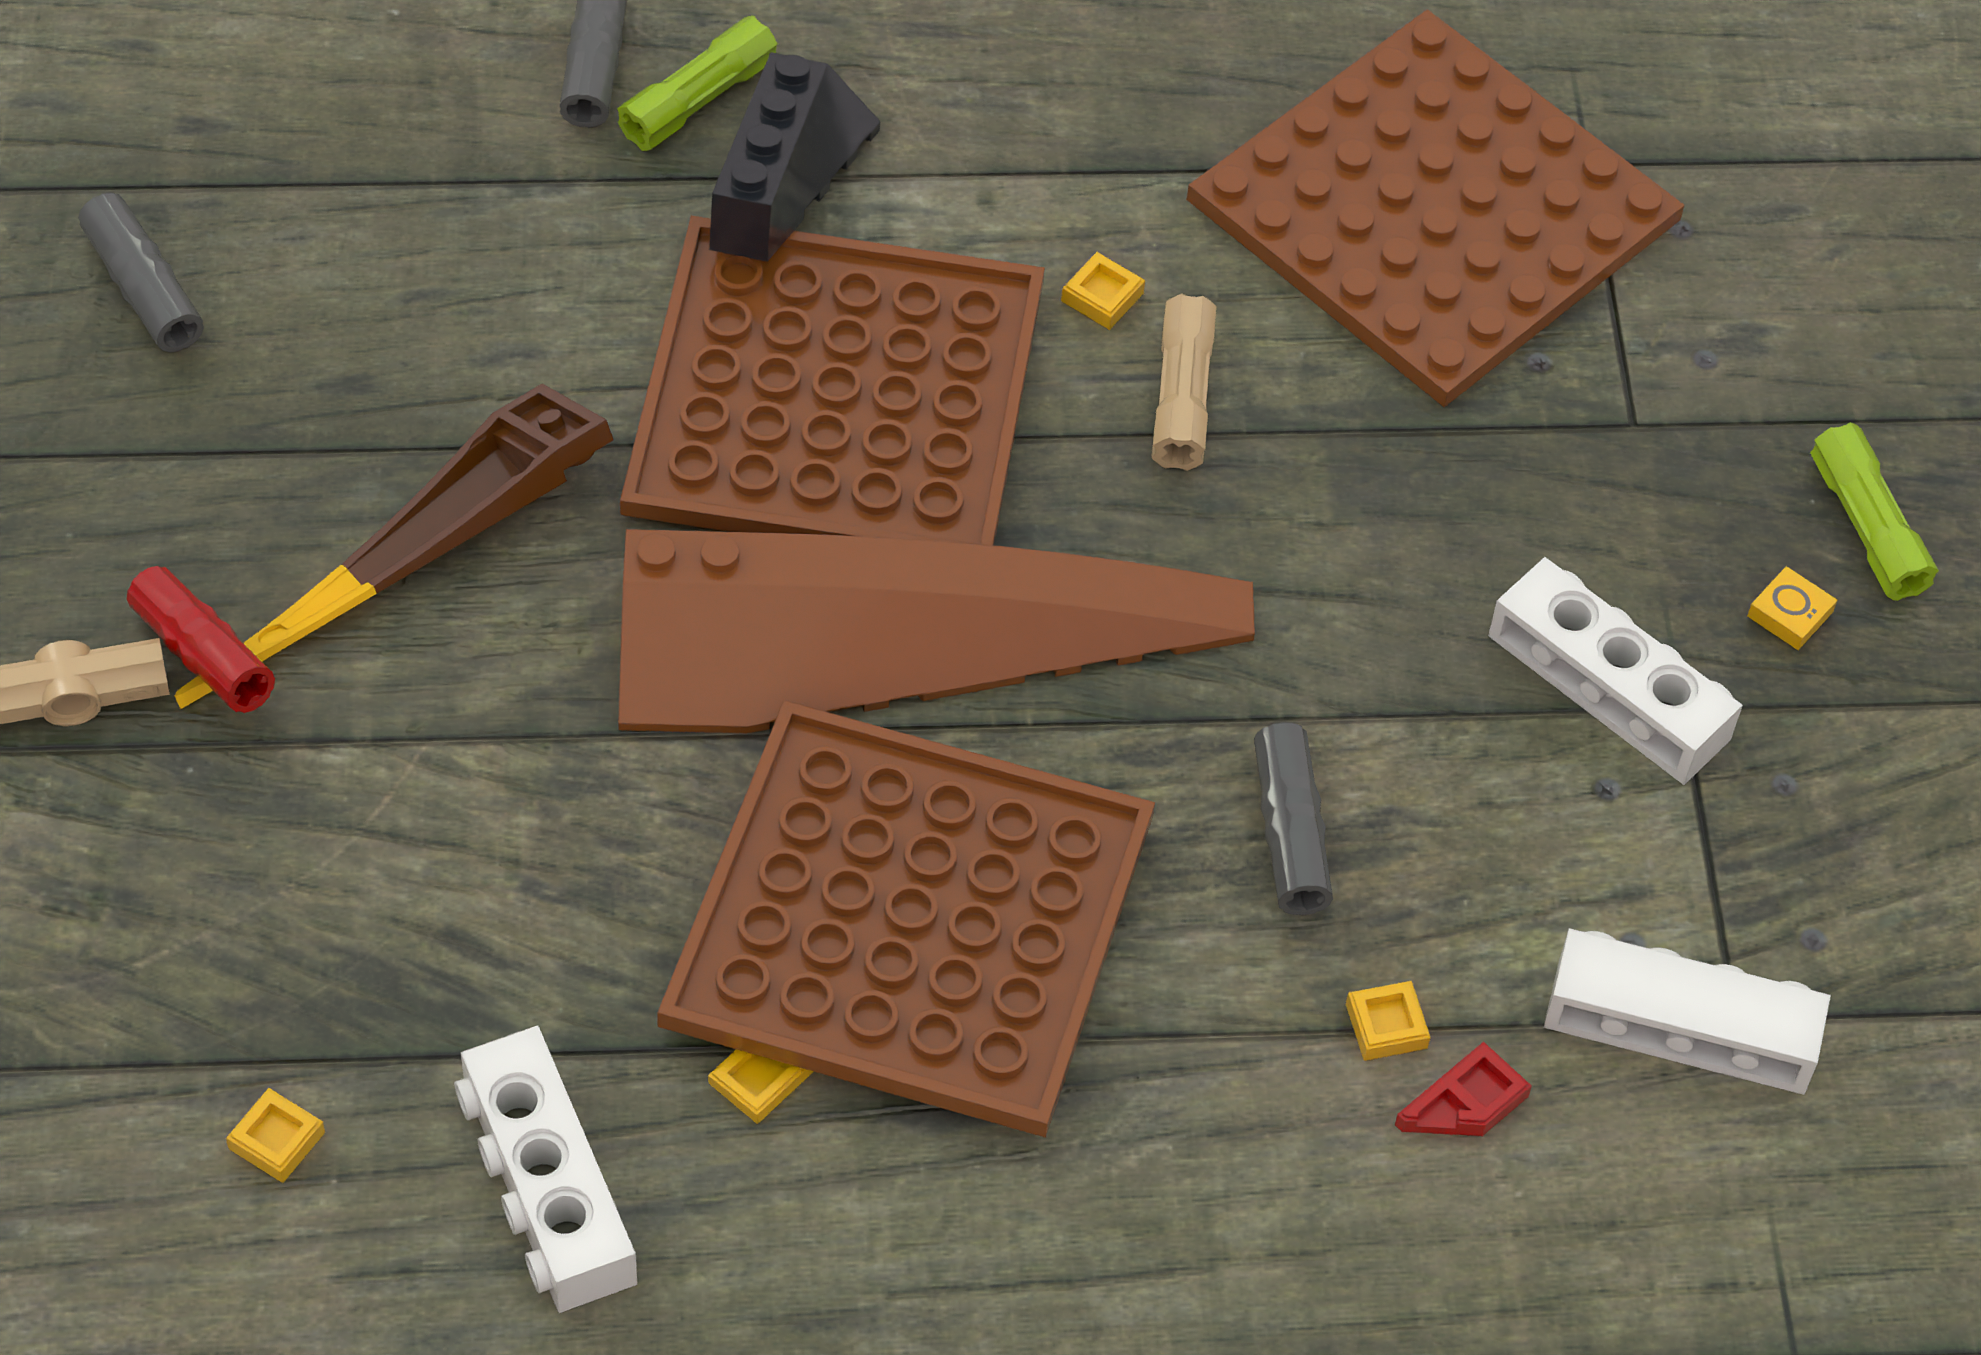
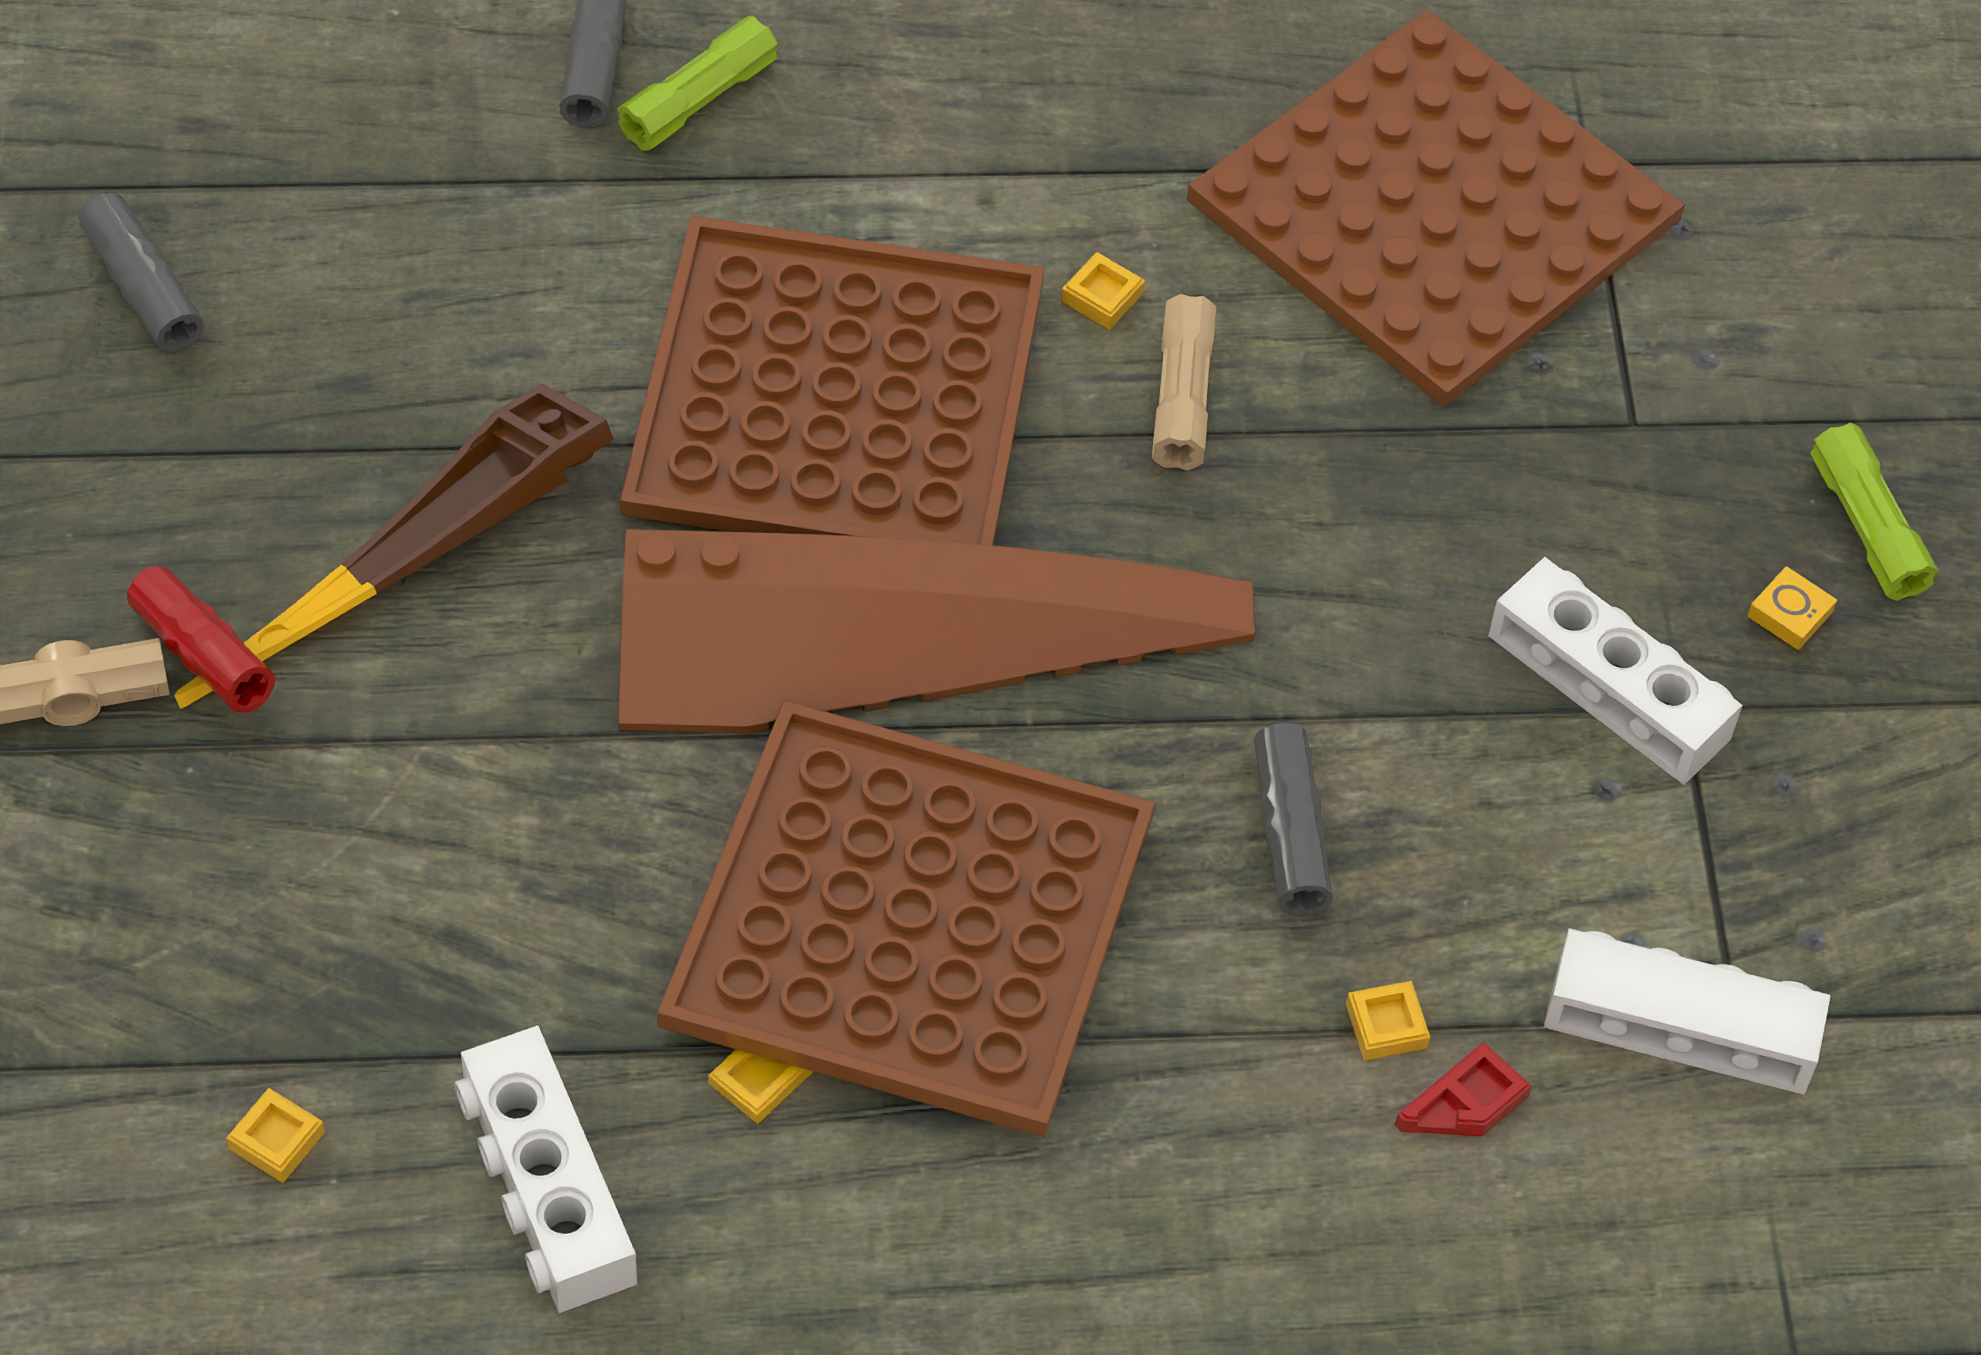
(785, 153): black wedge -> none

